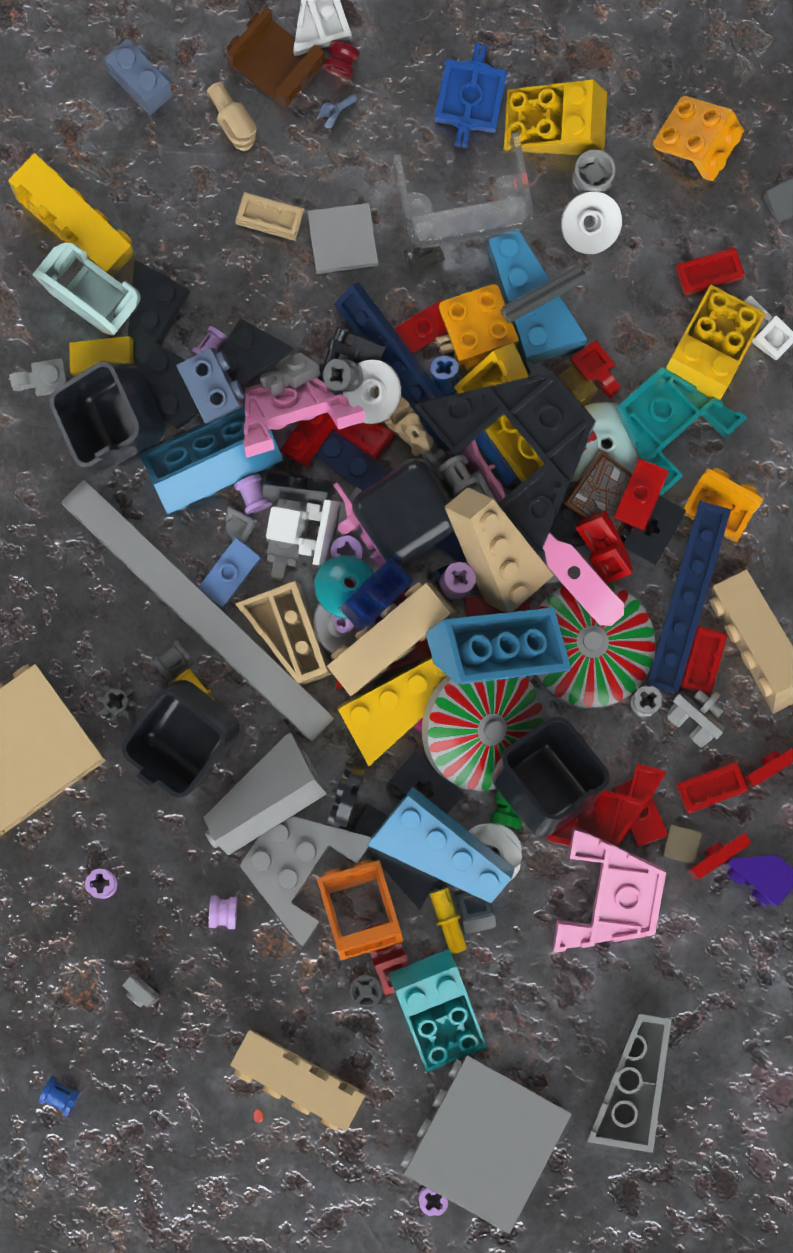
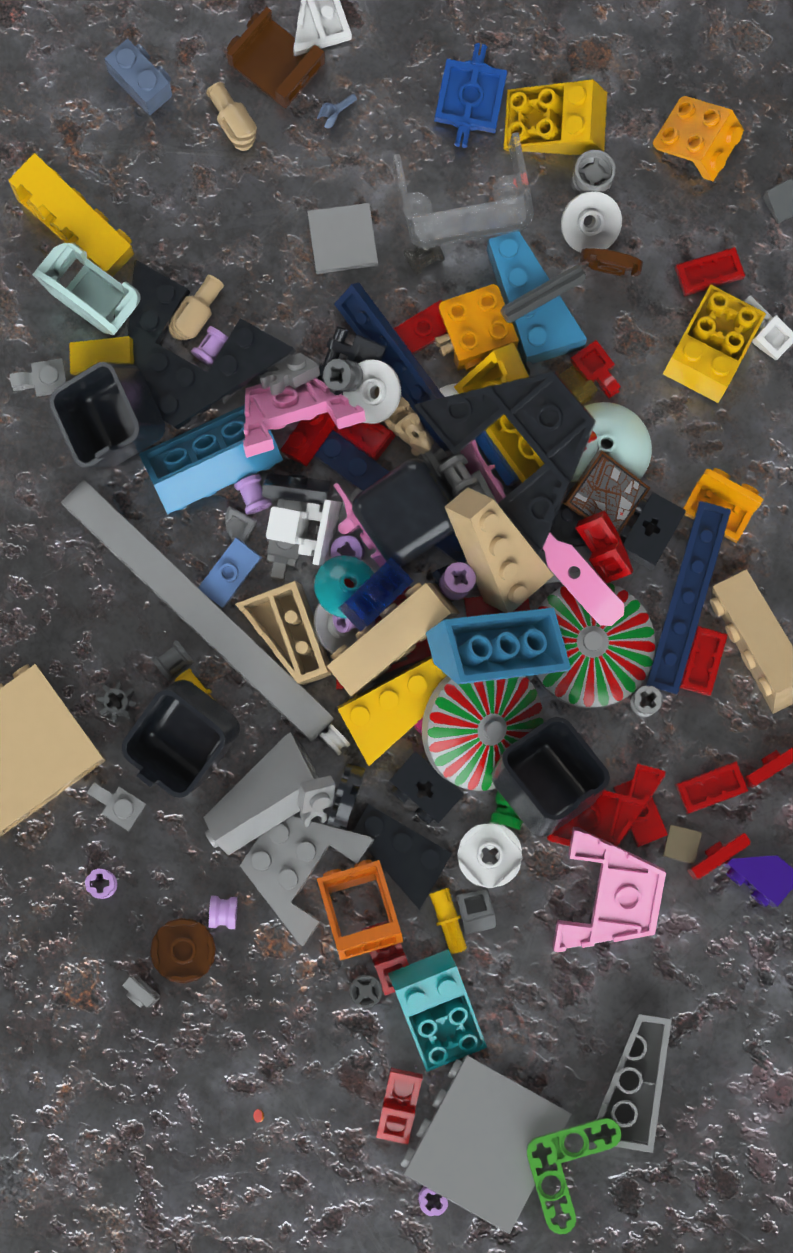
(59, 1096): blue bush -> none
(120, 808): none -> light grey plate
(183, 950): none -> reddish brown tile
(195, 310): none -> tan arm
(211, 384): sand blue brick -> none
(269, 216): tan plate -> none
(298, 1080): tan wedge -> none
(314, 798): none -> light grey plate
(334, 739): none -> white bush
(341, 59): dark red wheel -> none
(399, 1106): none -> slope
(439, 846): dark azure wedge -> none
(448, 374): blue bush -> none
(559, 1155): none -> bright green beam
(611, 262): none -> reddish brown tile
(641, 494): red plate -> none
(663, 410): teal wing -> none
(708, 725): light grey hips -> none

